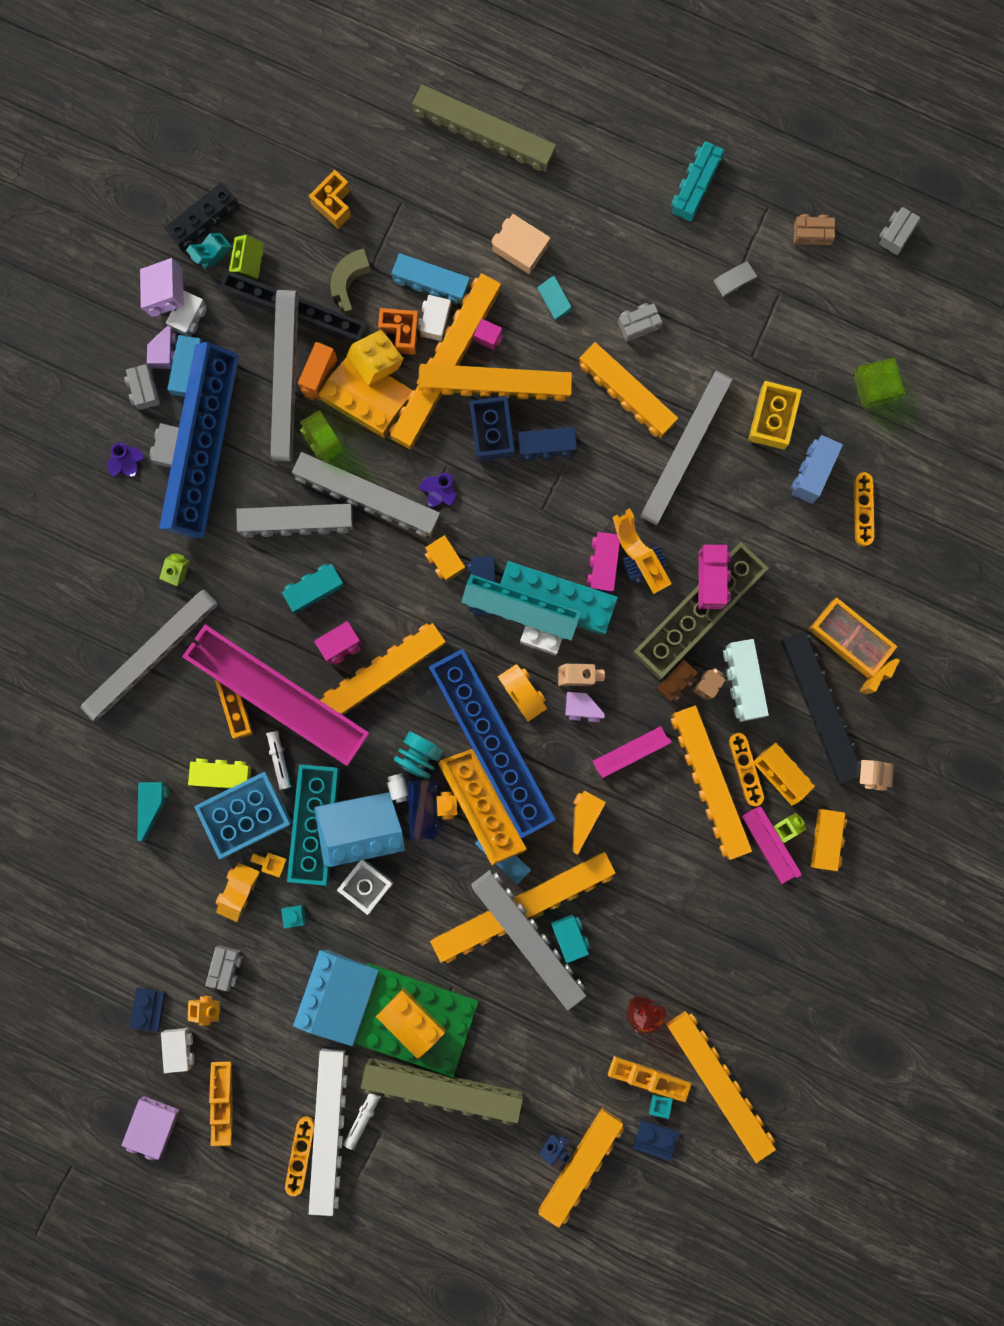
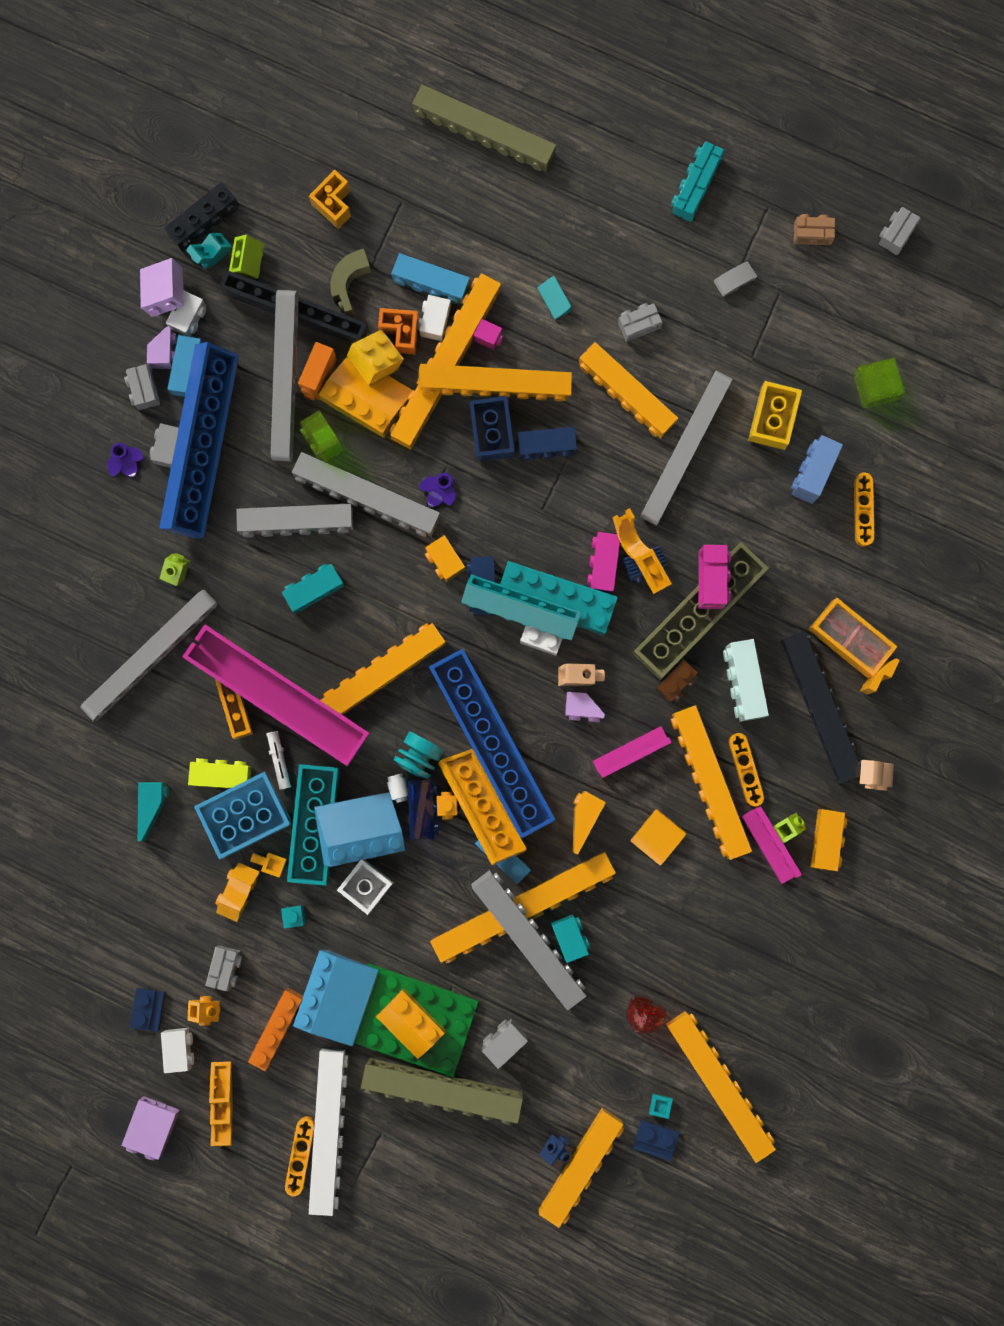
(276, 1029): none -> orange brick
(339, 643): dark pink brick -> none
(360, 1123): white pin -> none
(504, 1042): none -> light grey brick
(520, 243): light nougat brick -> none
(522, 692): light orange brick -> none
(649, 1079): light orange slope -> none
(658, 837): none -> light orange slope
(709, 684): medium nougat brick -> none
(784, 774): light orange brick -> none

